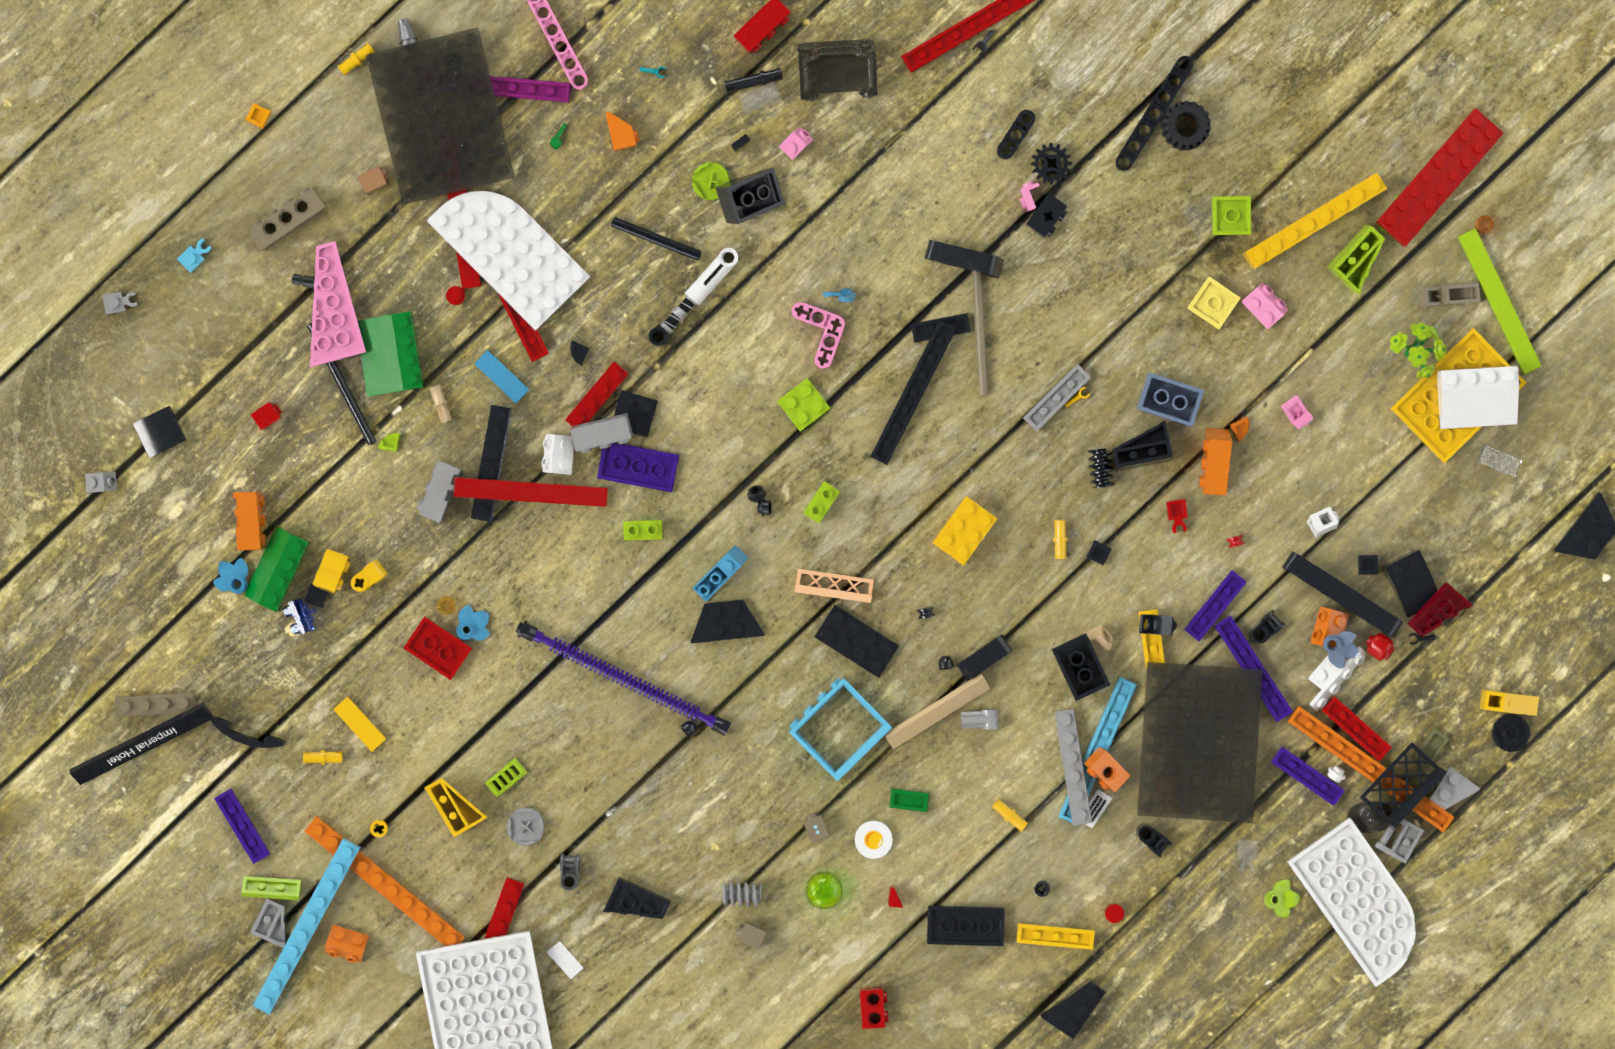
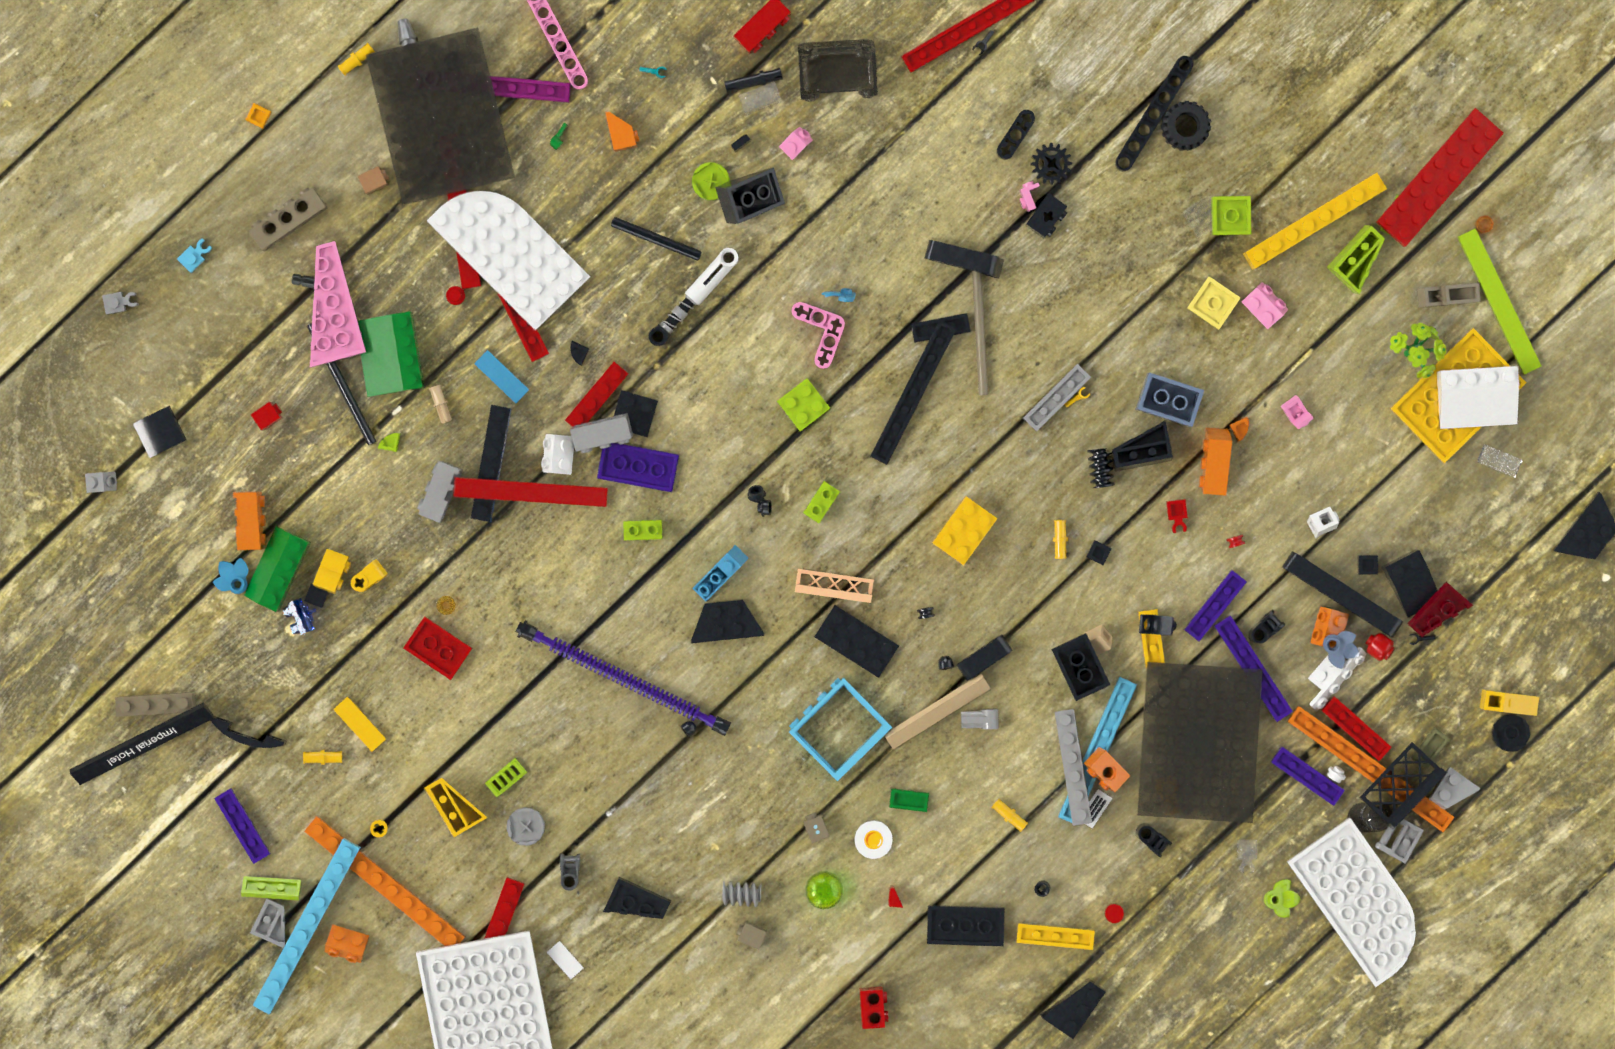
(475, 622): dark azure plate -> none

